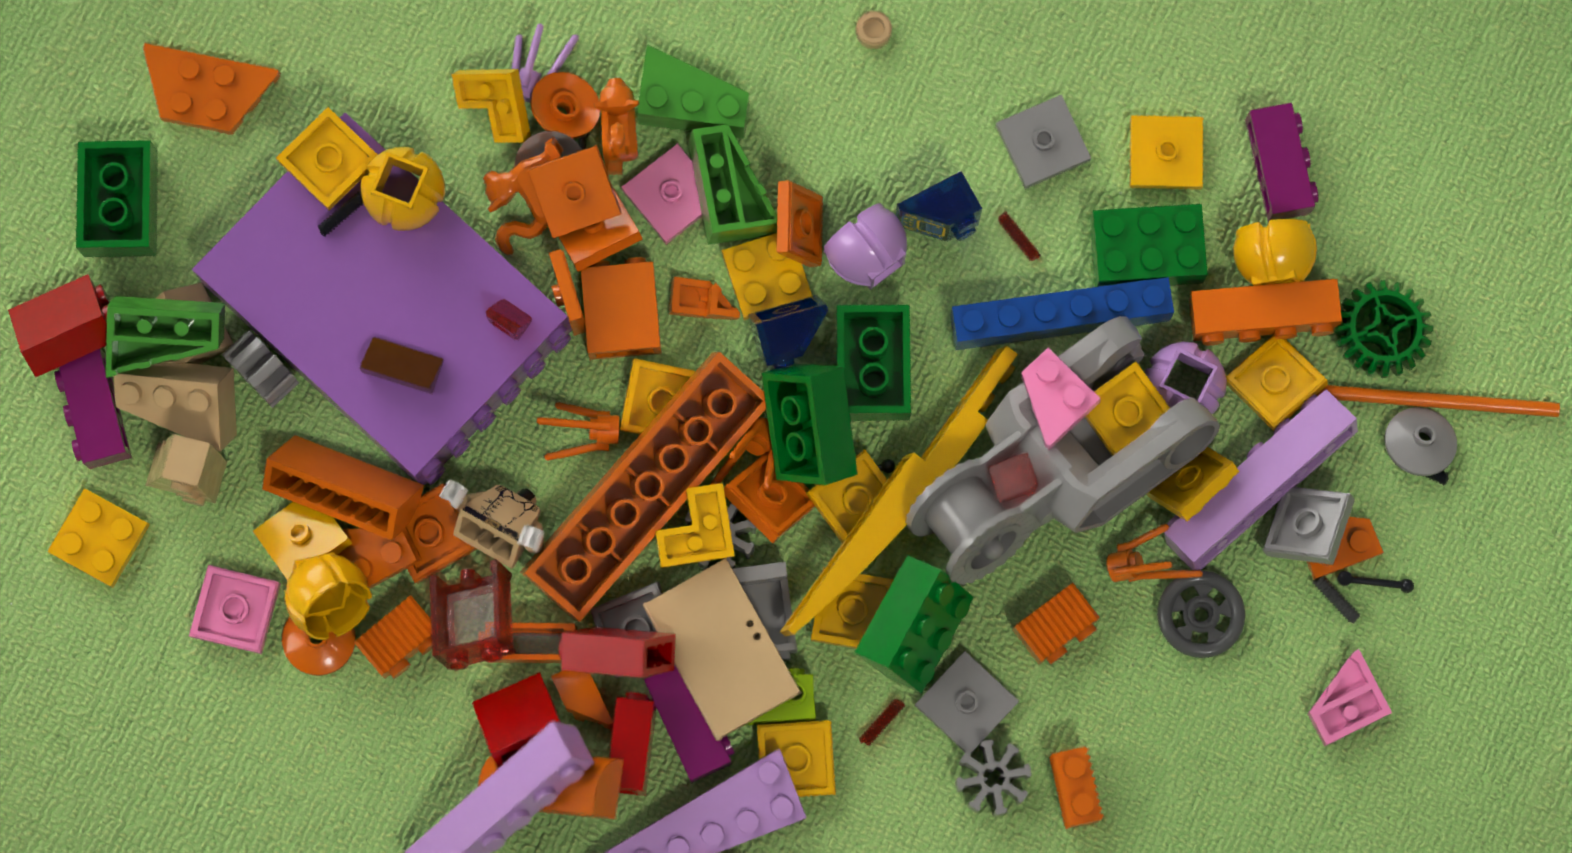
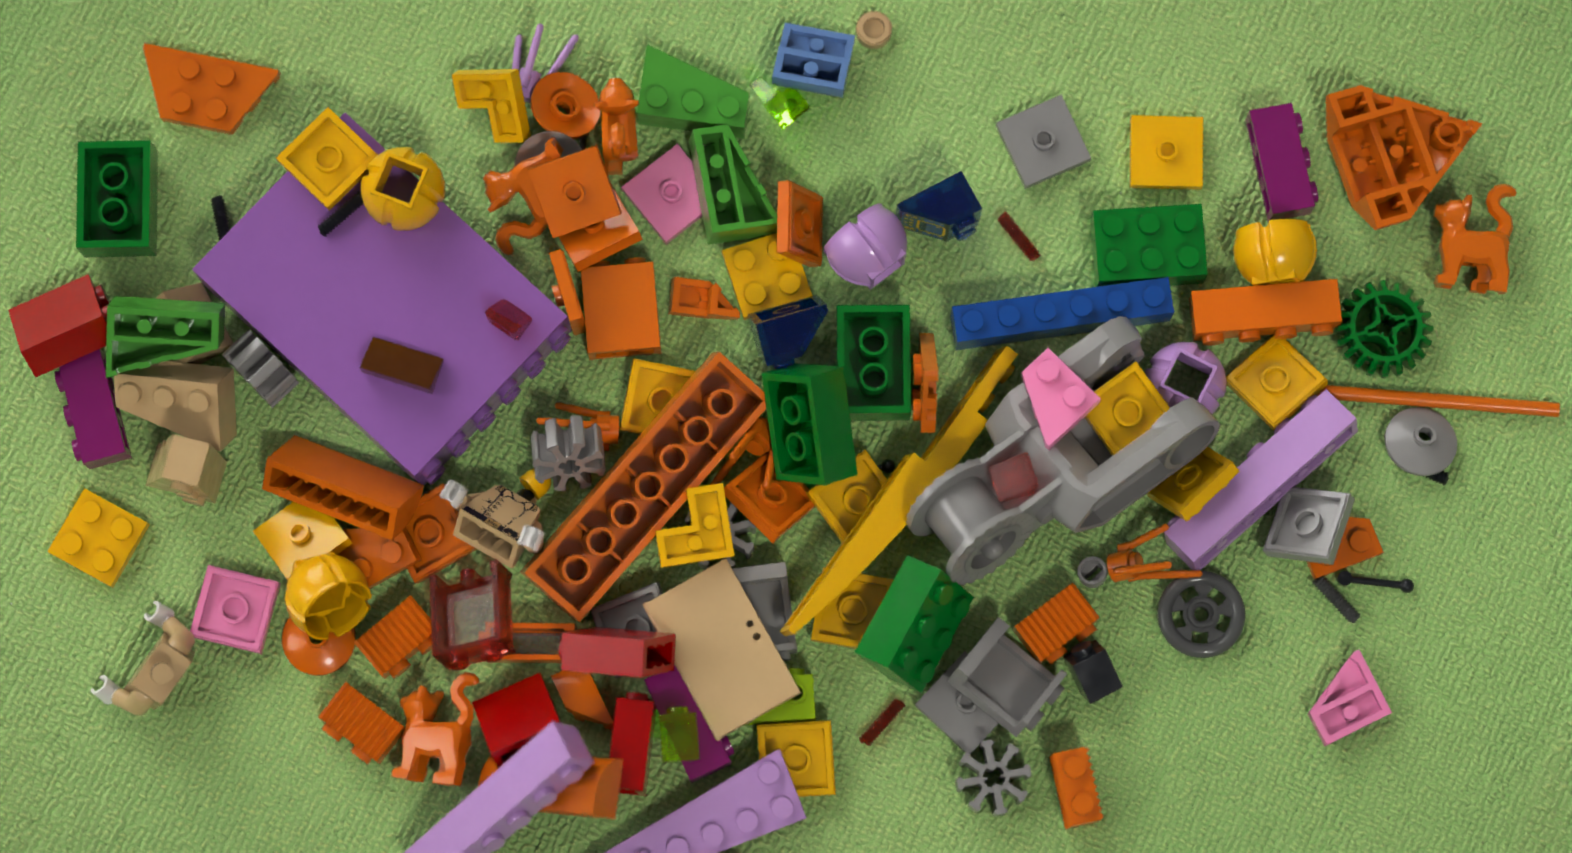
(159, 669): none -> tan torso
(220, 216): none -> black piece
(361, 723): none -> orange brick
(430, 739): none -> orange animal
(529, 482): none -> yellow hinge
(568, 453): none -> light grey gear
(679, 735): none -> clear neon green bracket
(782, 106): none -> clear neon green bracket
(813, 60): none -> medium blue brick
(926, 376): none -> orange wing
(1006, 681): none -> light grey panel
(1088, 567): none -> light grey hinge
(1092, 670): none -> black brick
(1390, 151): none -> orange wedge
(1475, 248): none -> orange animal

